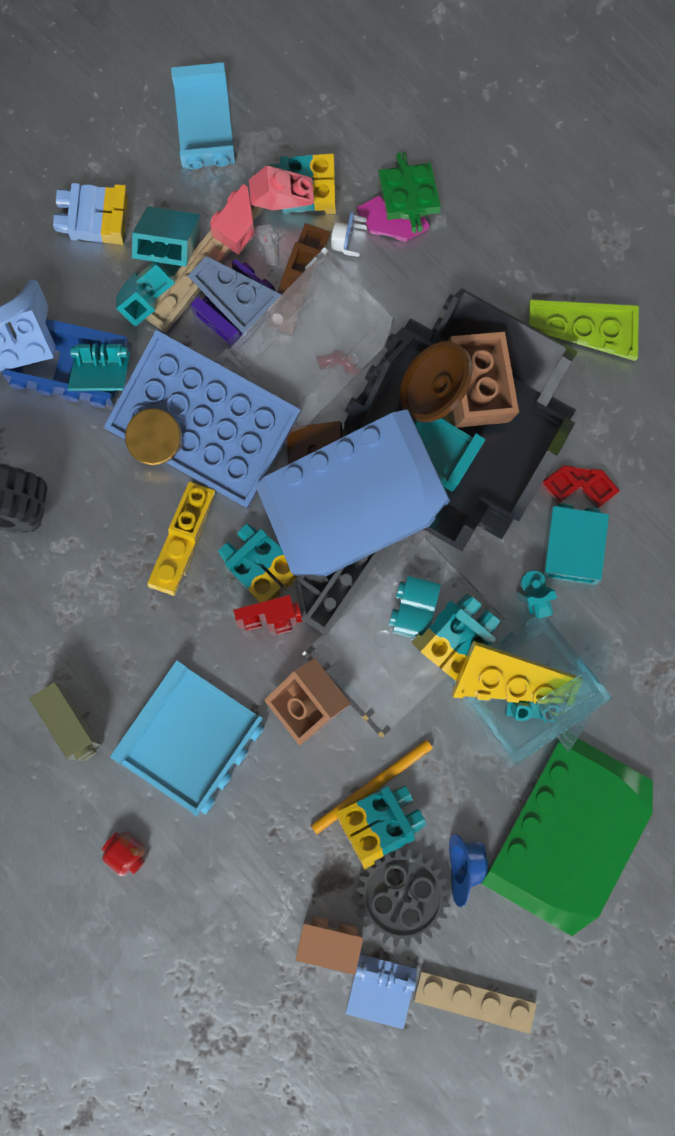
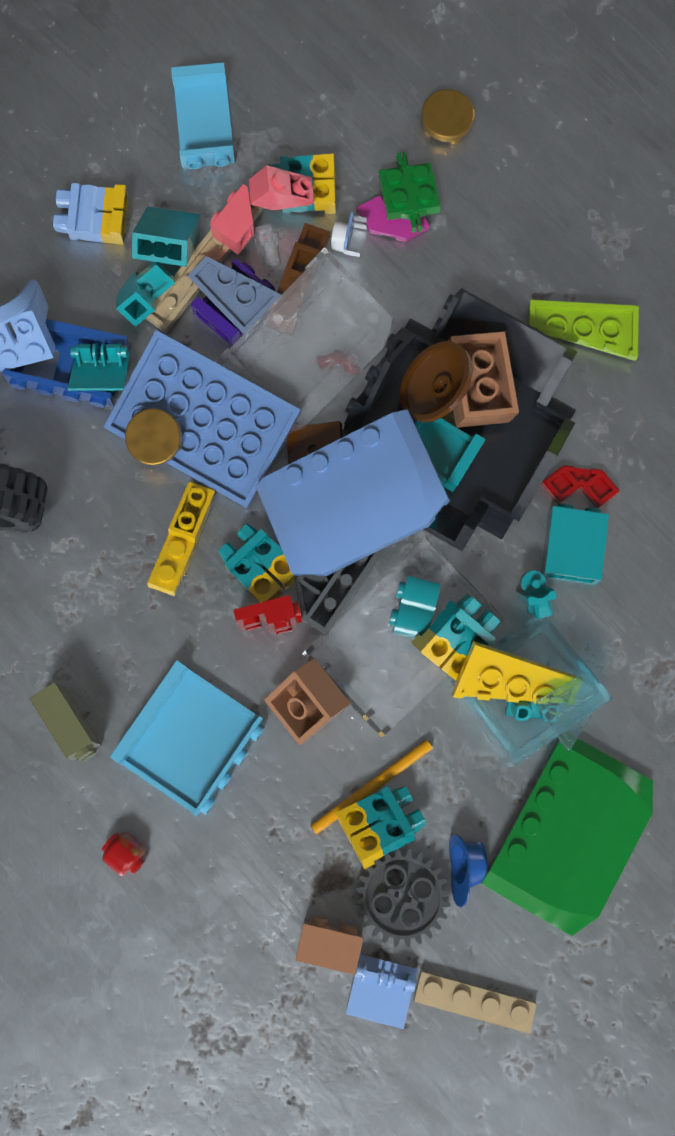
(447, 115): none -> pearl gold tile

